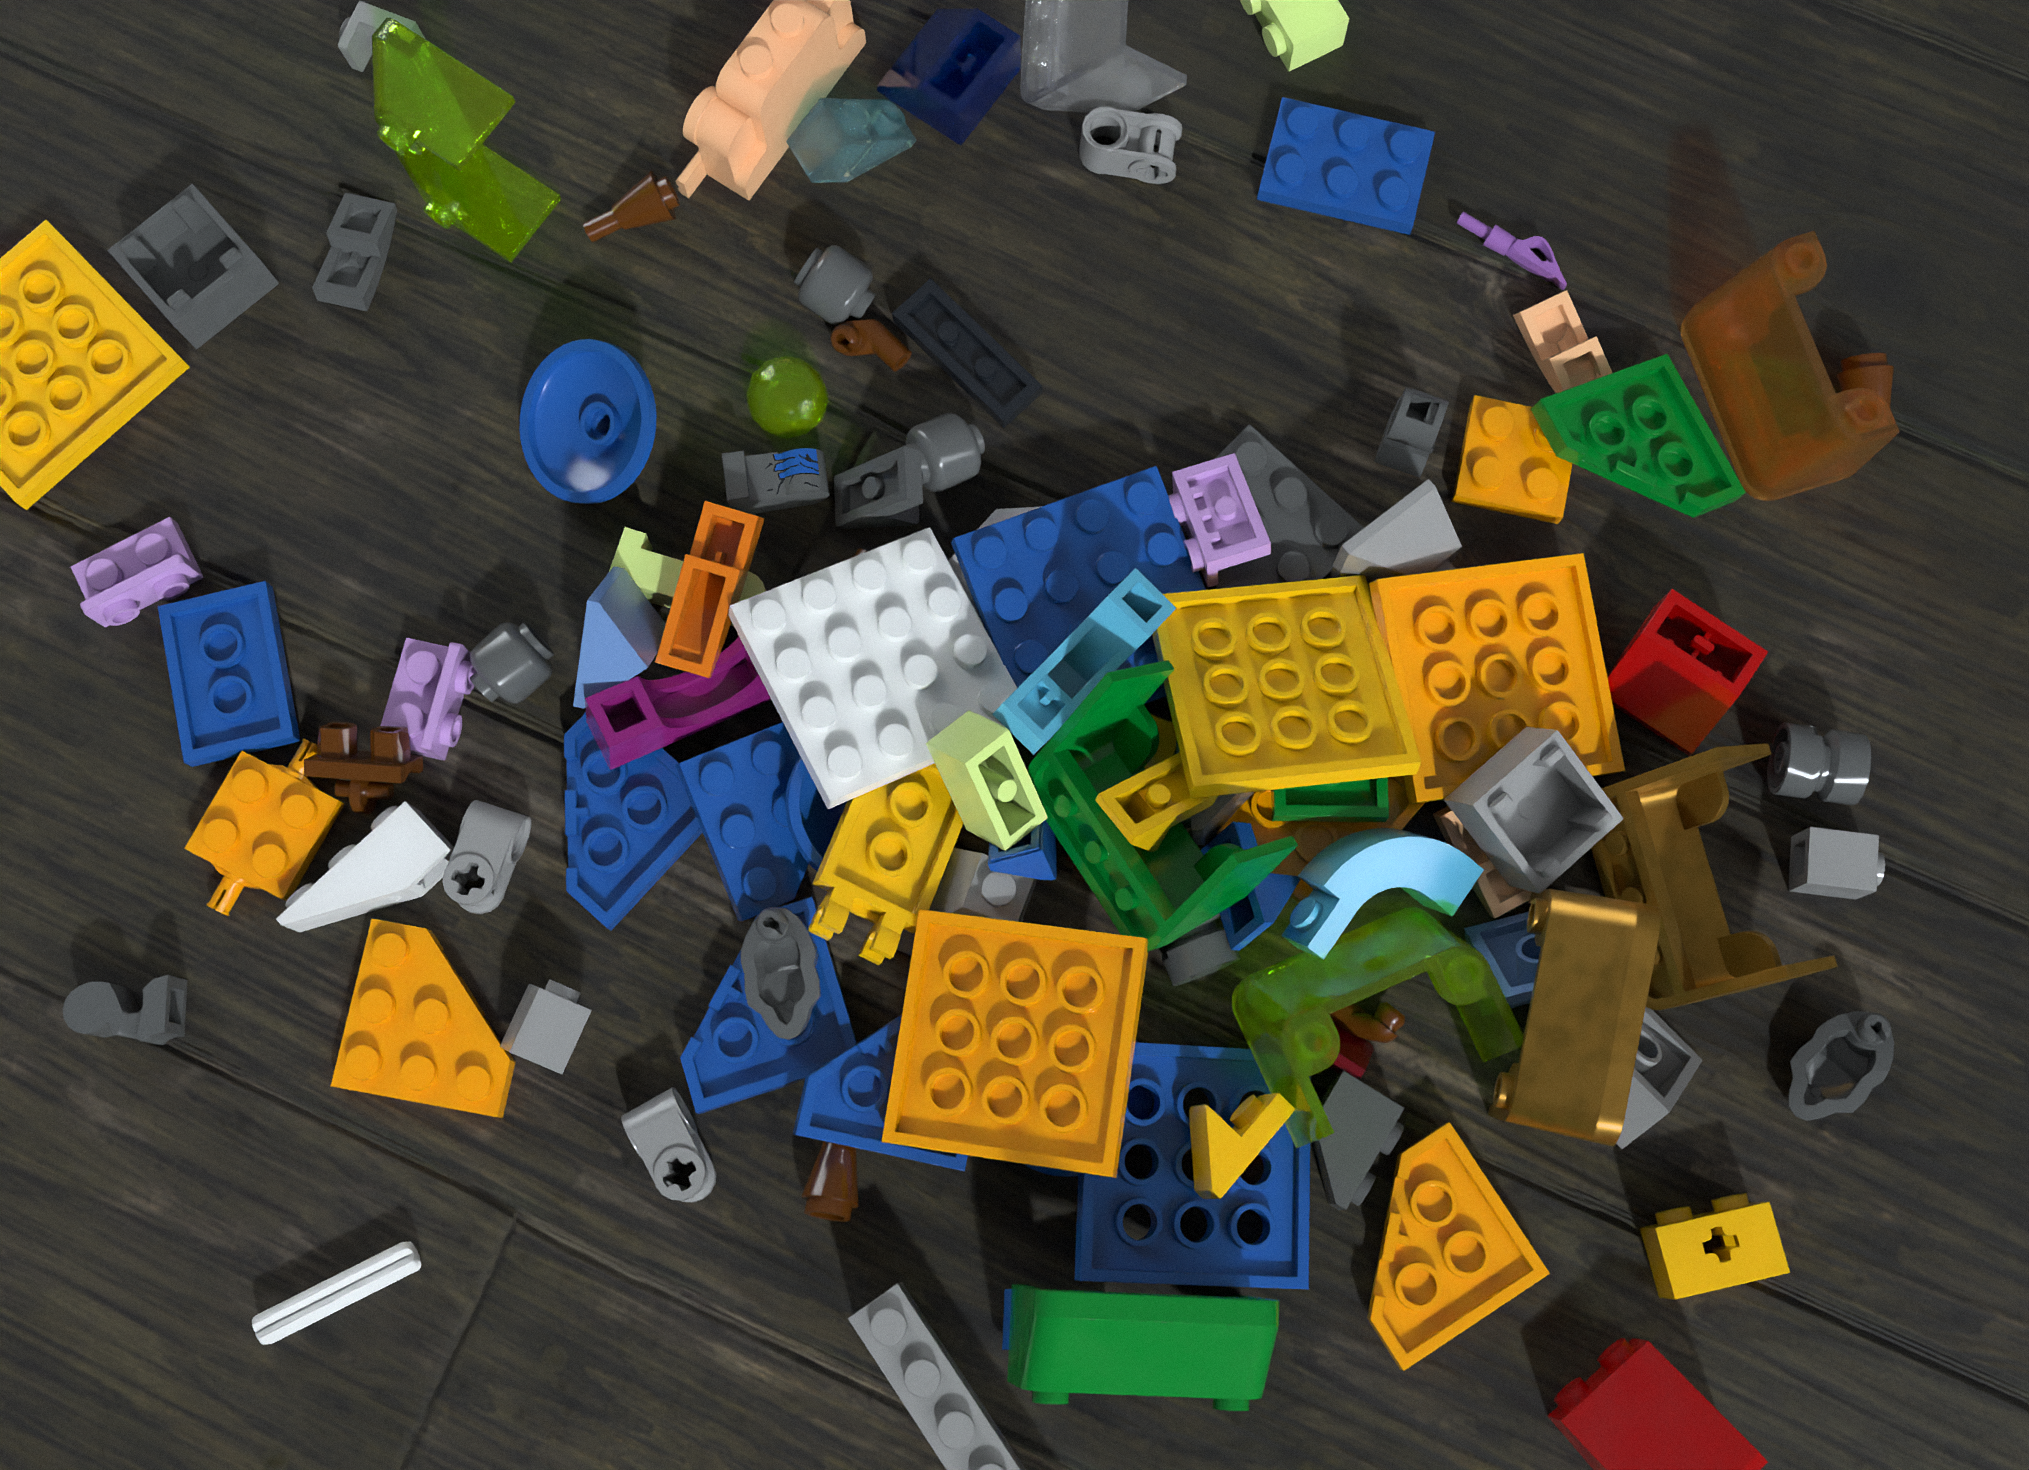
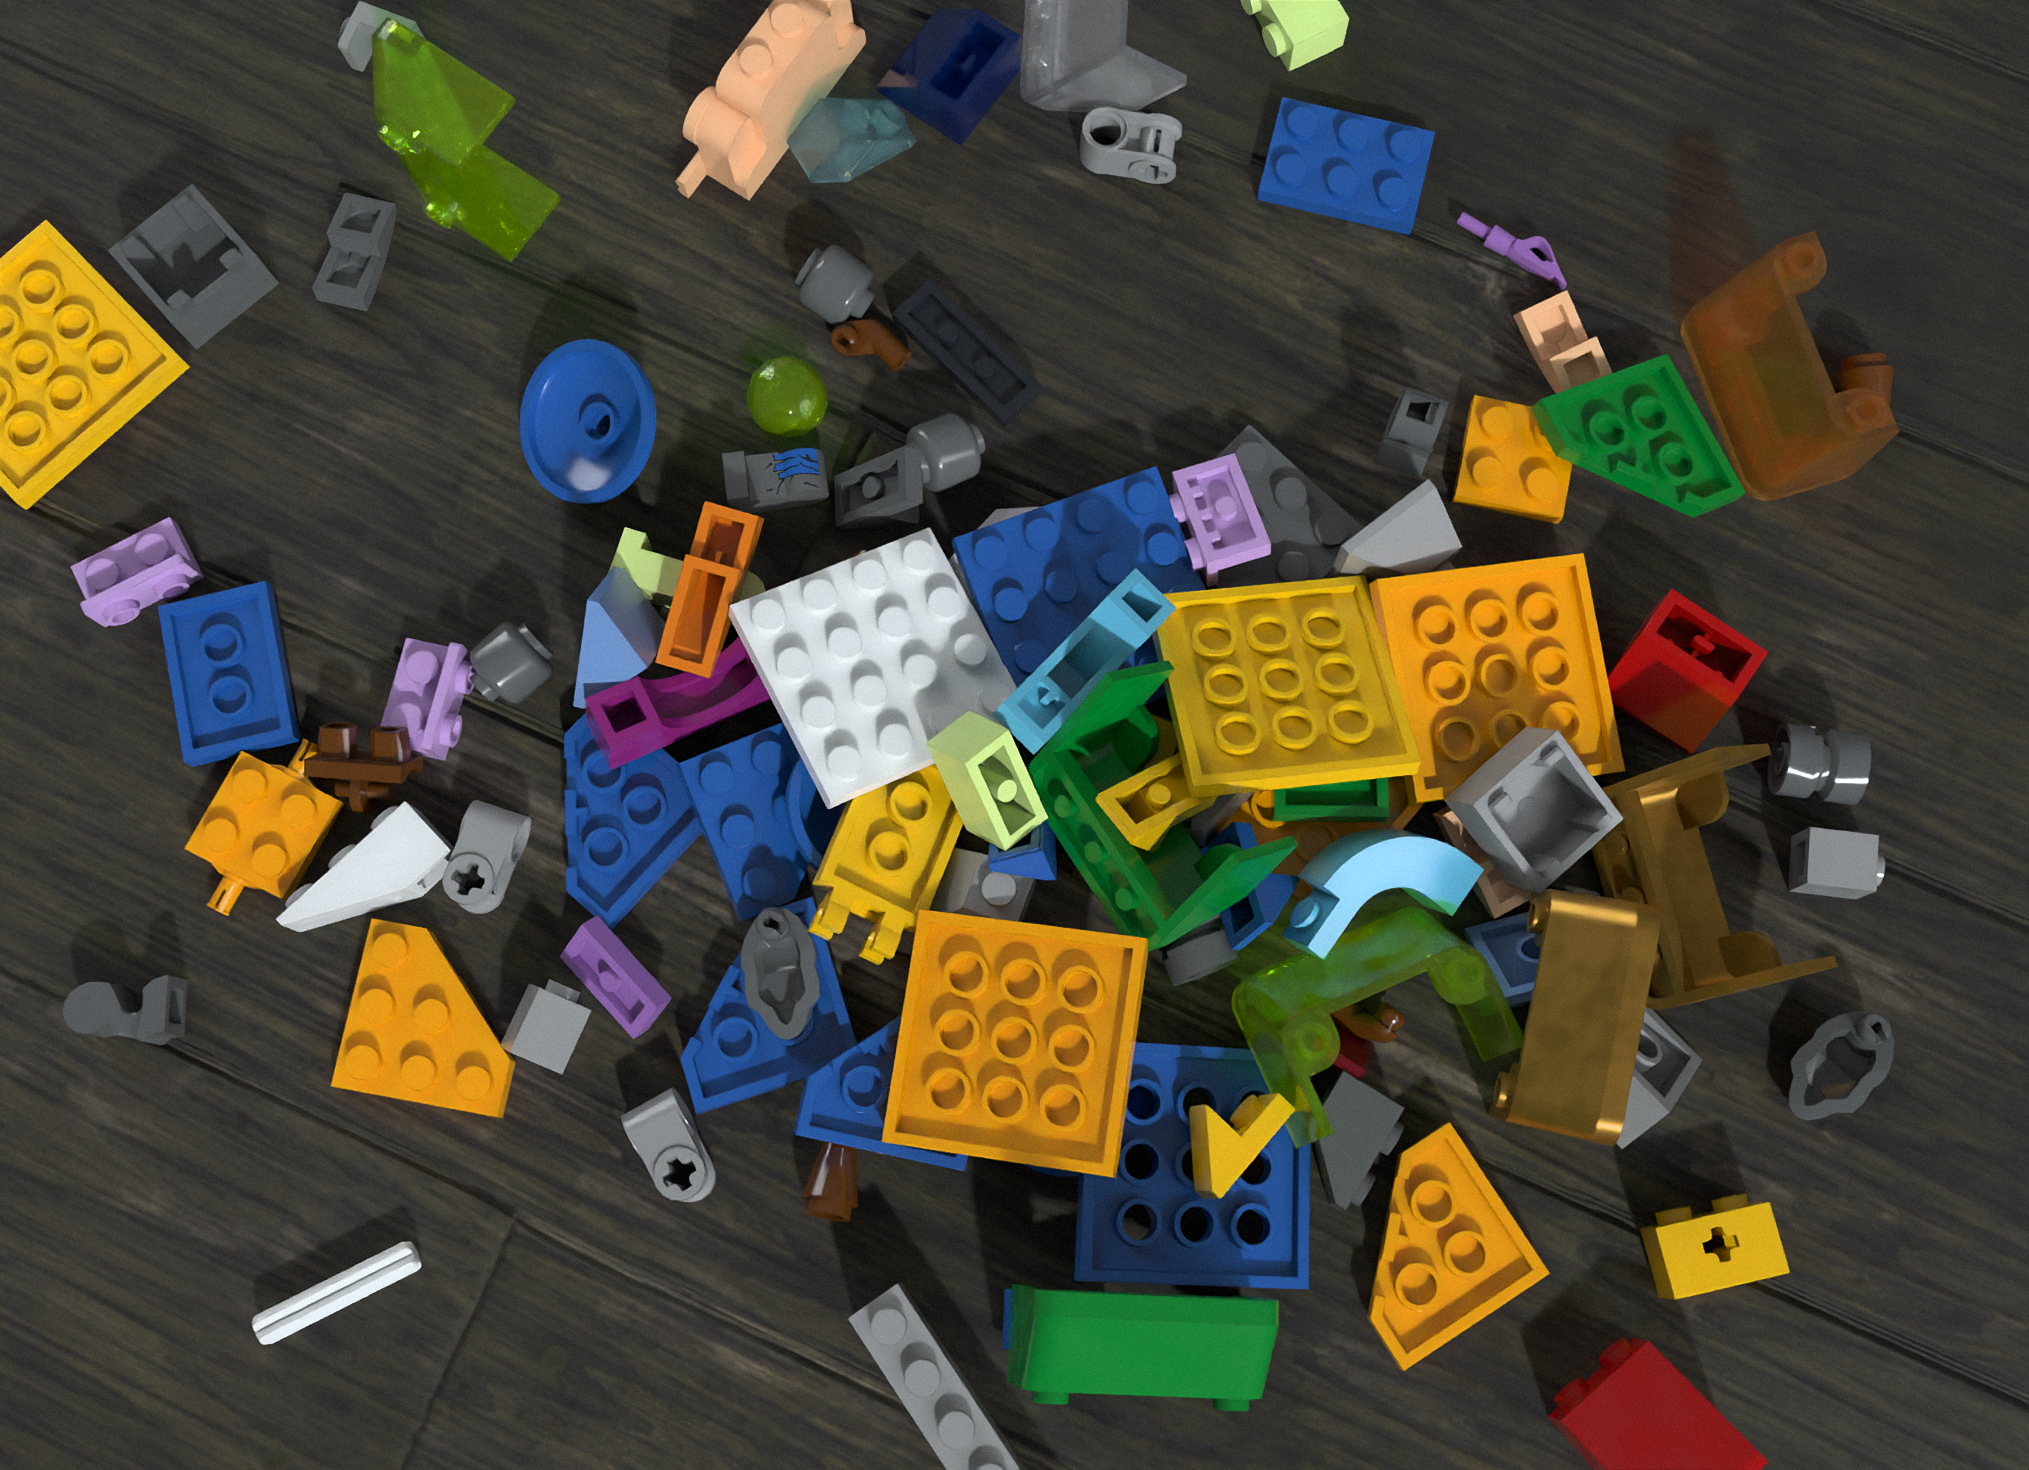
(615, 977): none -> medium lavender plate
(644, 204): reddish brown cone -> none

